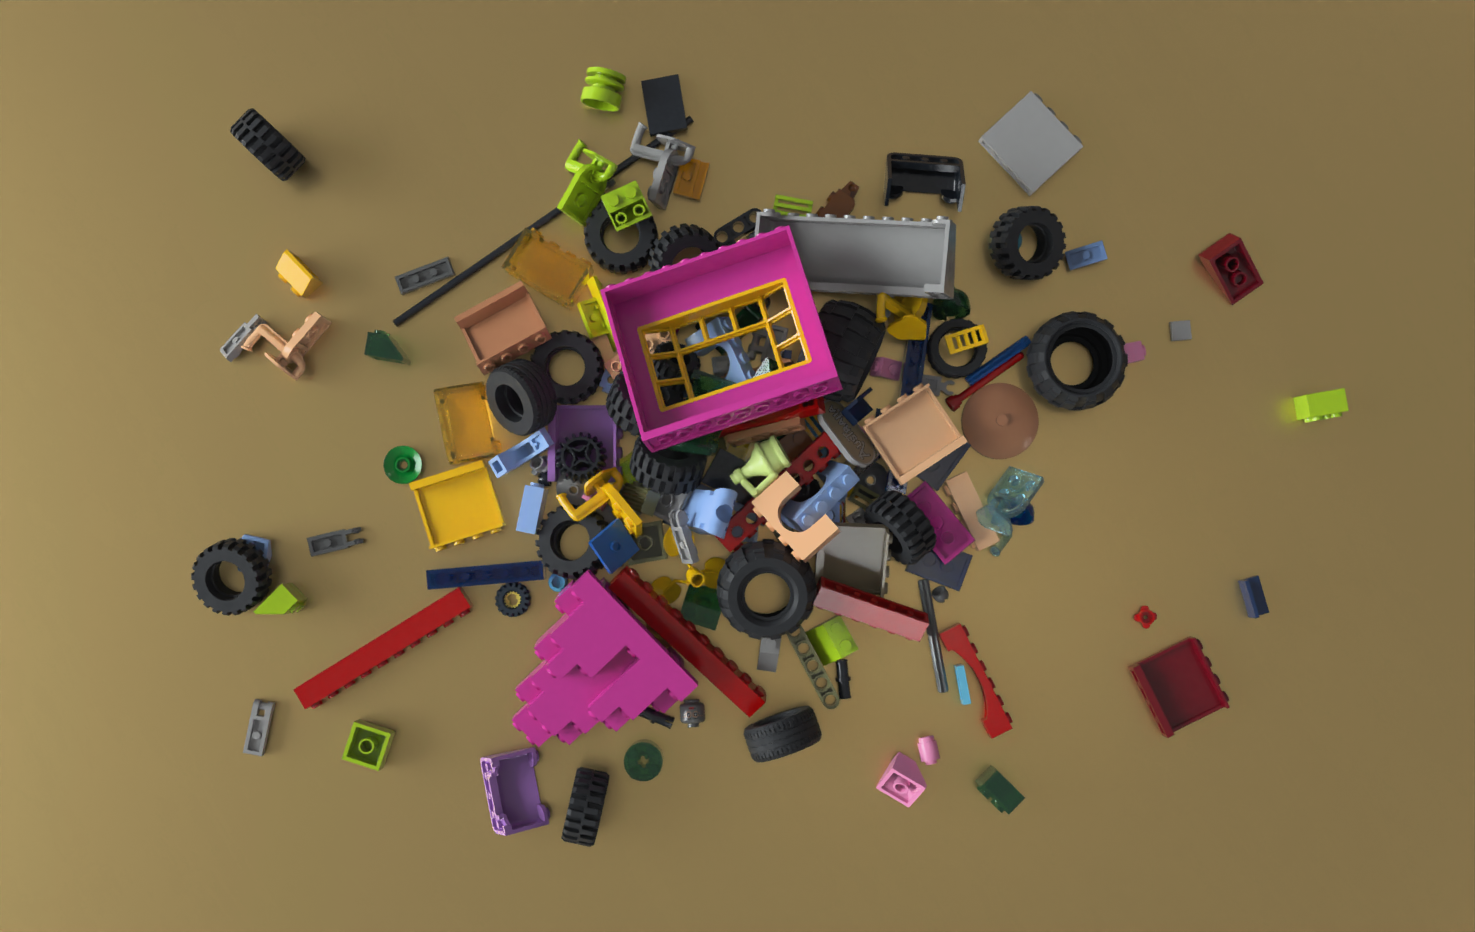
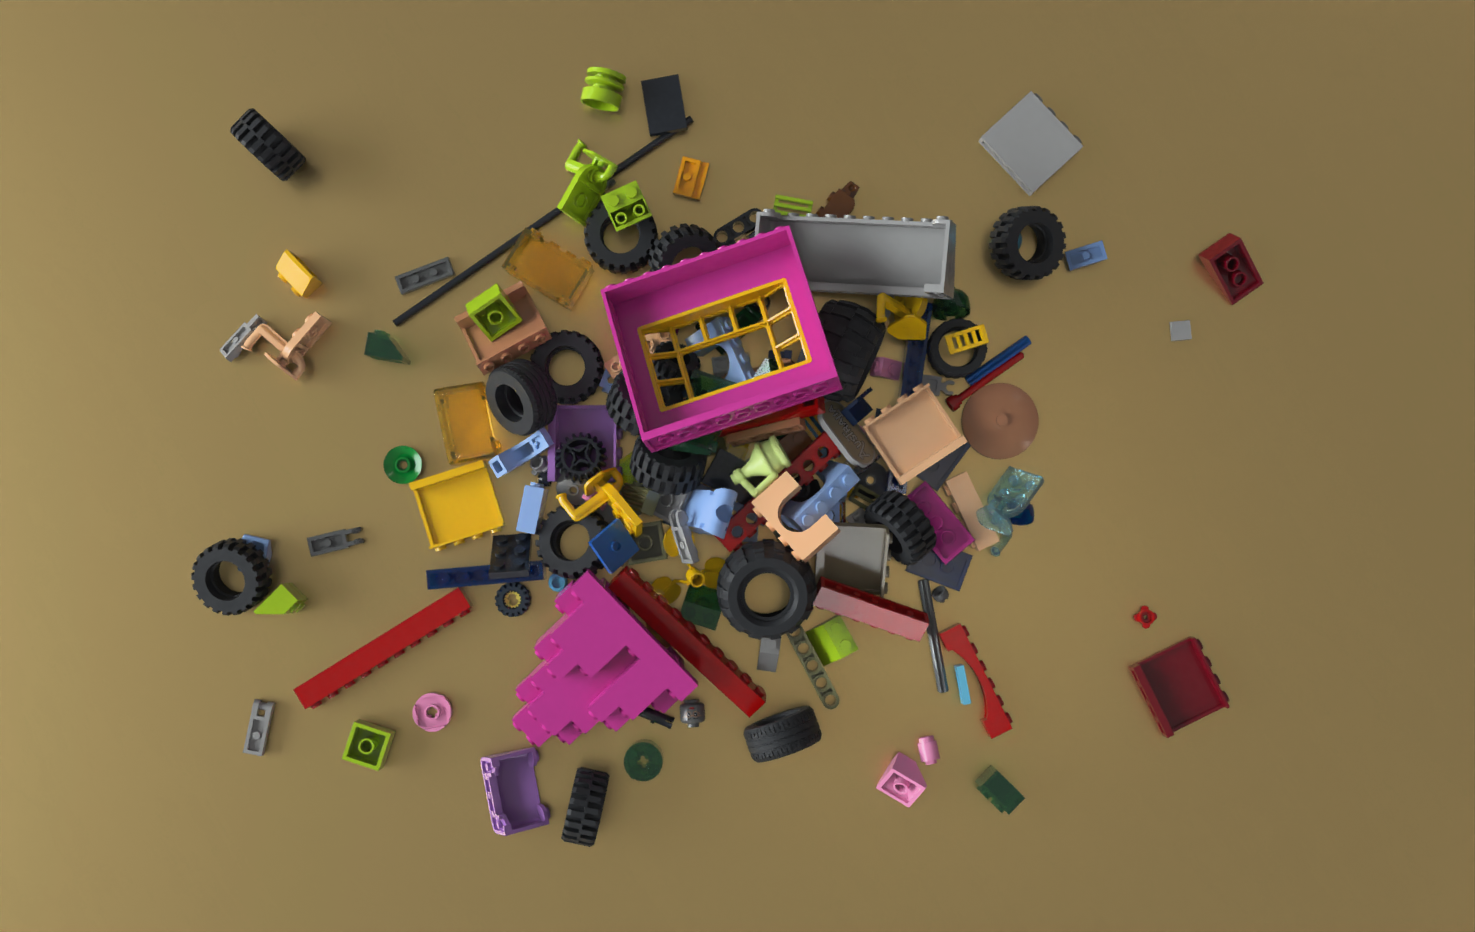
(423, 705): none -> bright pink plate
(493, 312): none -> lime slope
(510, 556): none -> black plate
(594, 313): neon yellow bracket -> none
(668, 164): light grey plate -> none
(767, 350): light grey plate -> none
(843, 679): black pin -> none
(926, 175): black windscreen -> none
(1107, 356): black tyre -> none
(1135, 351): bright pink brick -> none
(1253, 596): dark blue panel -> none
(1321, 405): lime brick -> none

